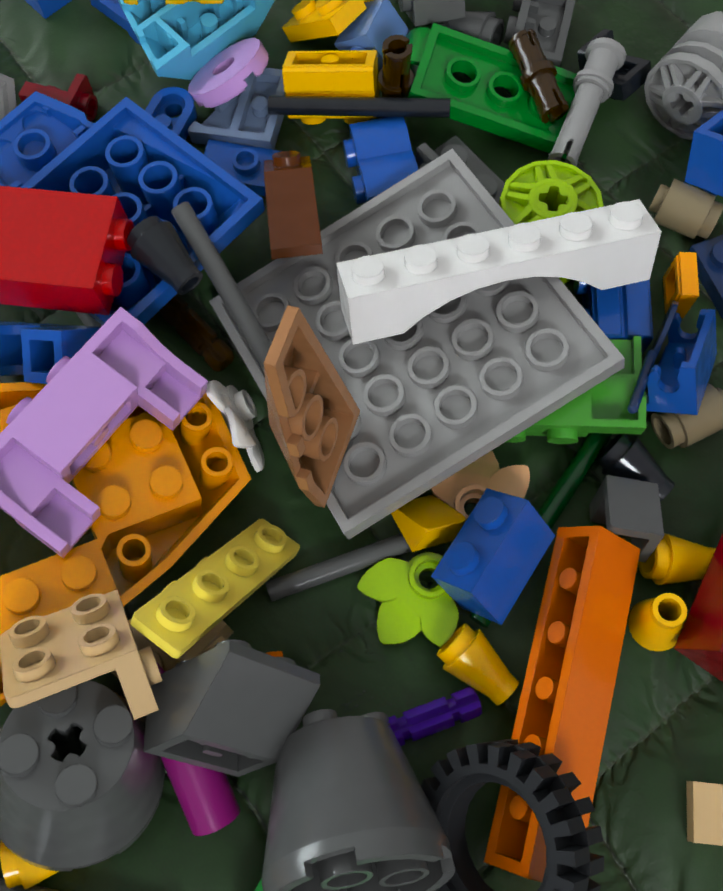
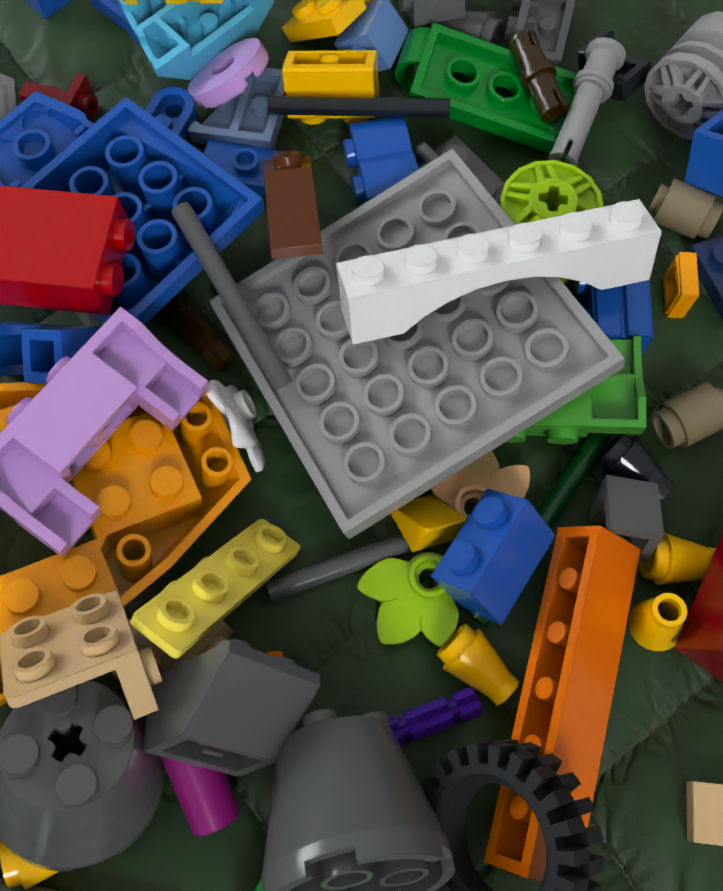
(161, 251): black cone -> none
(307, 406): medium nougat wedge -> none
(396, 76): dark brown pin -> none
(649, 360): dark blue piece -> none
(684, 368): blue hinge -> none

